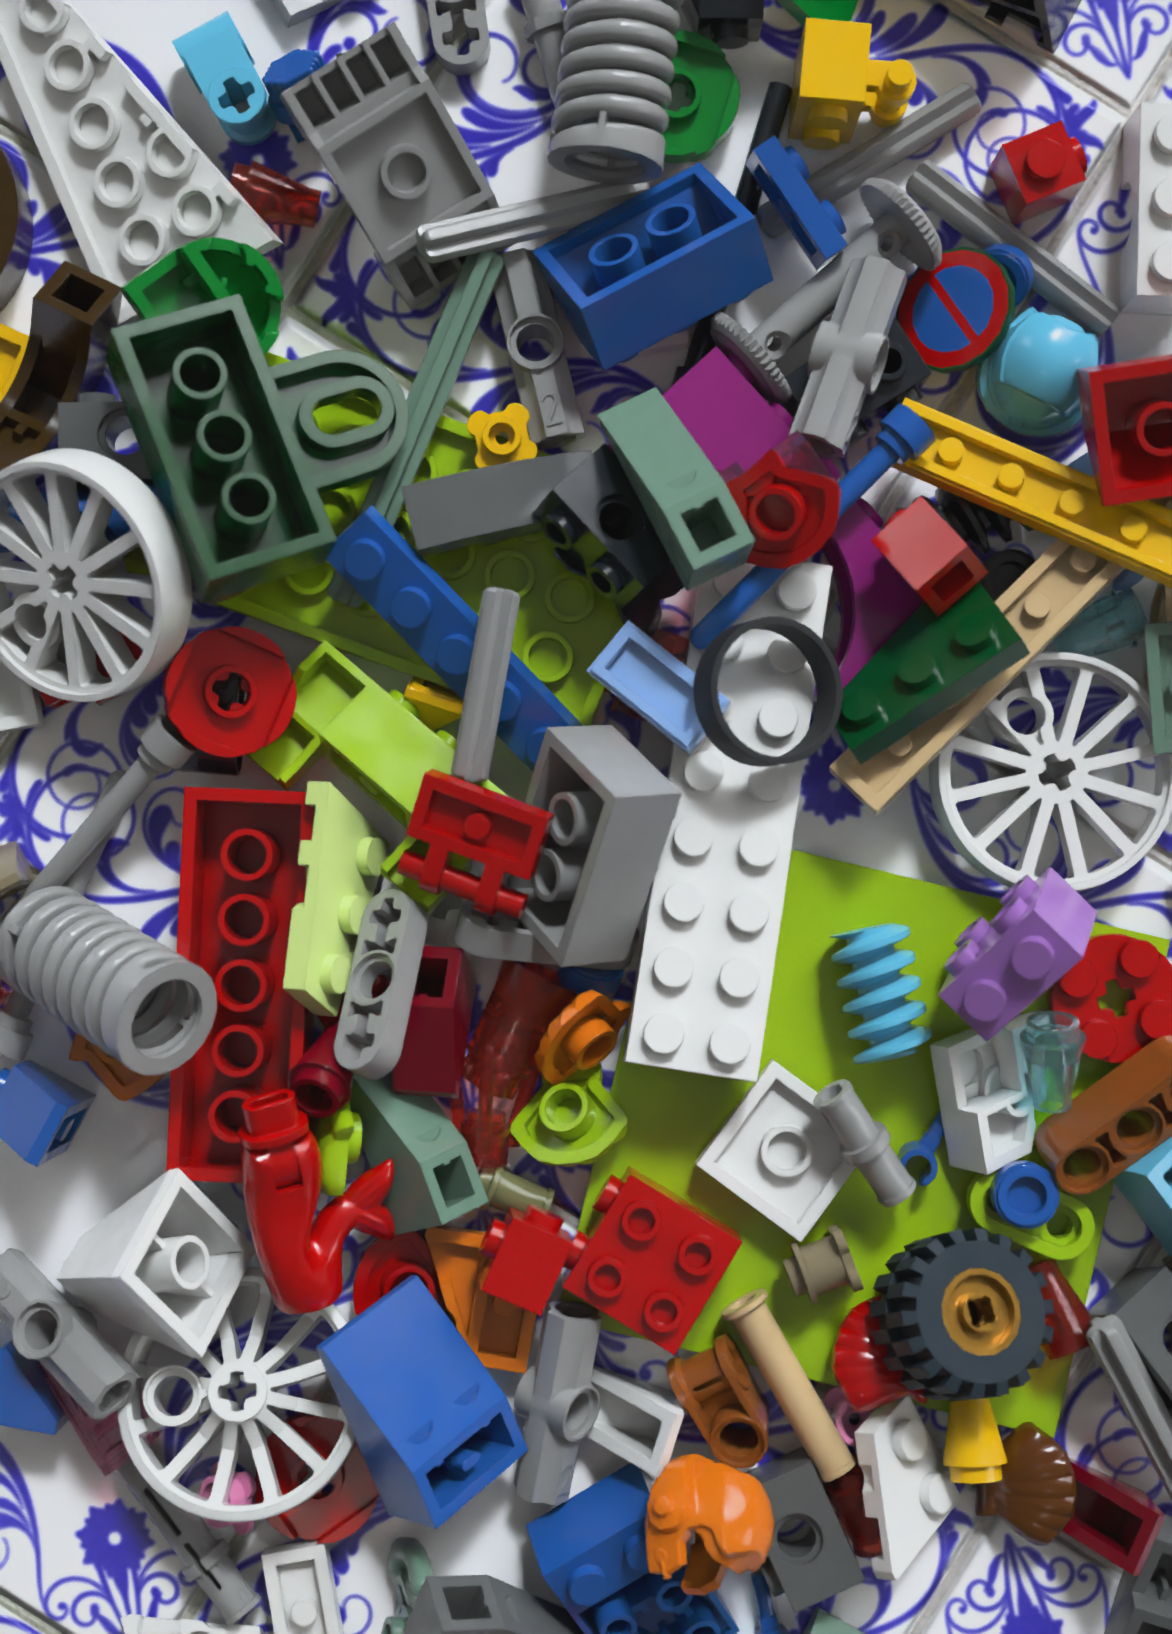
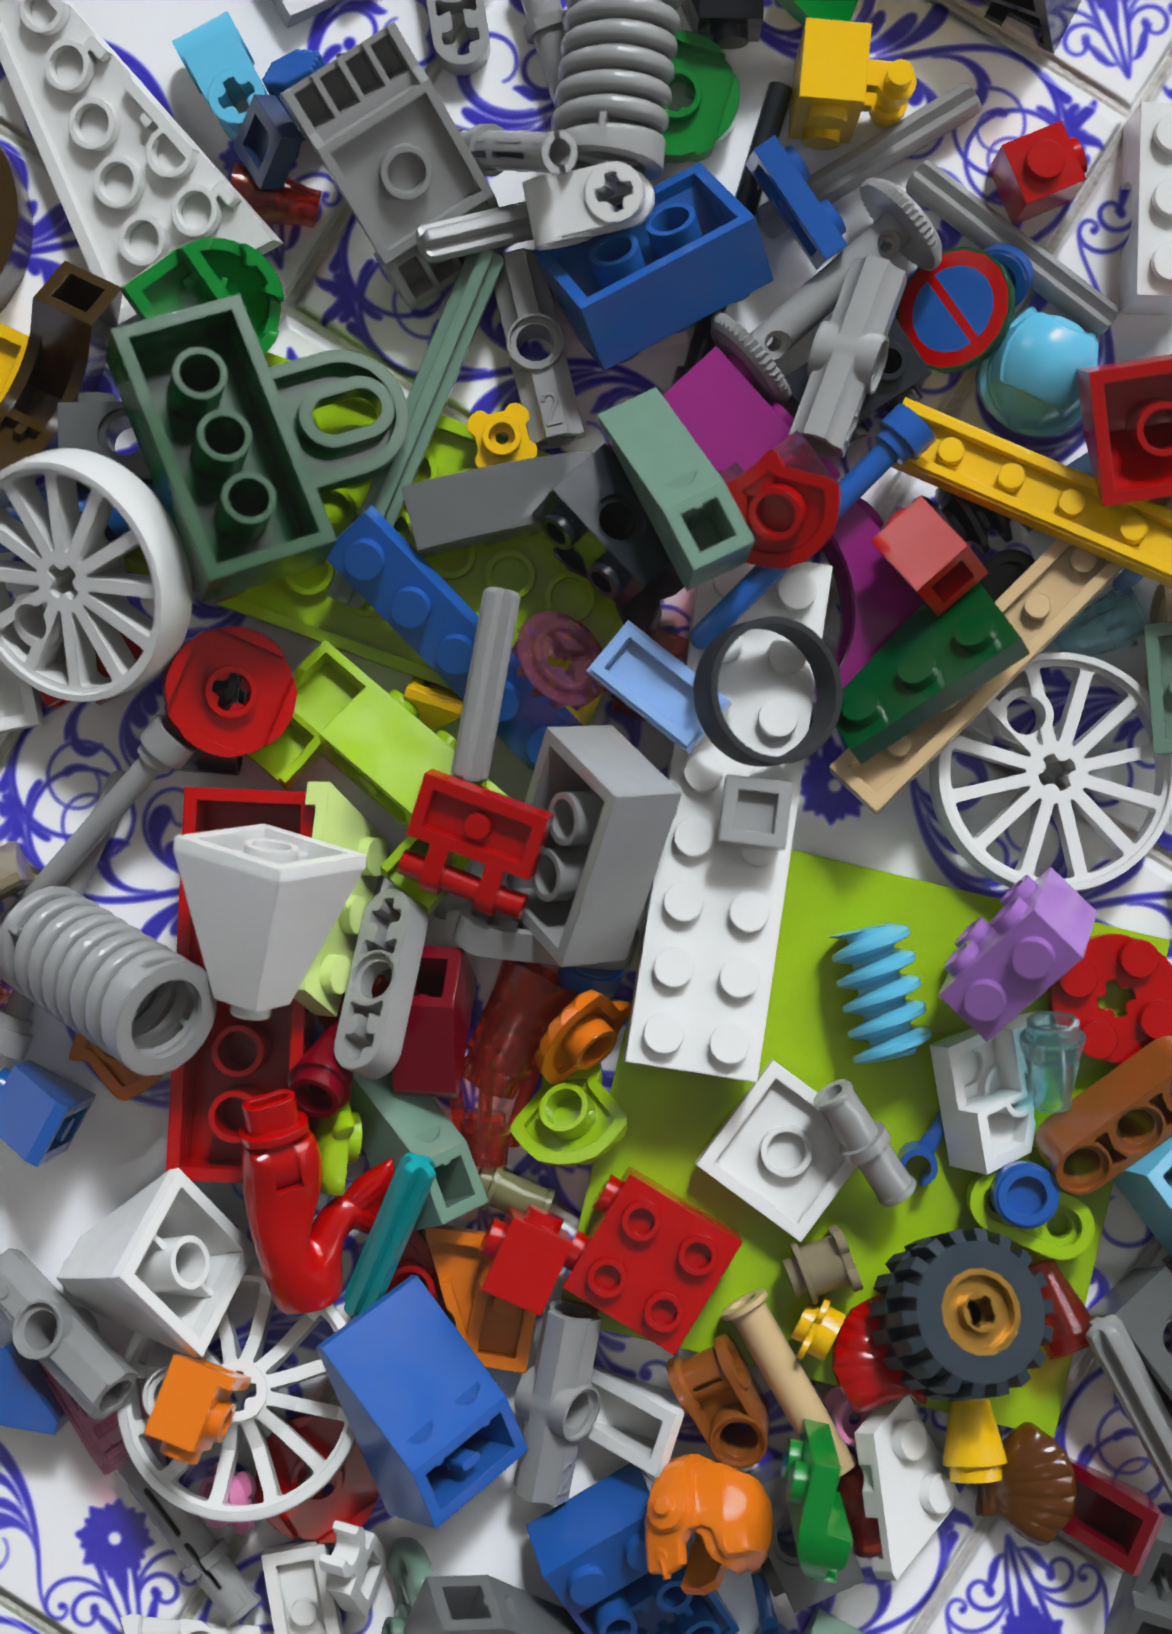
(194, 1407): none -> orange brick
(262, 908): none -> white slope
(268, 142): none -> dark blue plate
(354, 1567): none -> white plate
(390, 1232): none -> teal axle
(520, 150): none -> light grey pin
(563, 639): none -> clear pink gear
(576, 205): none -> white piece
(755, 812): none -> light grey plate
(814, 1504): none -> green slope
(817, 1329): none -> yellow plate

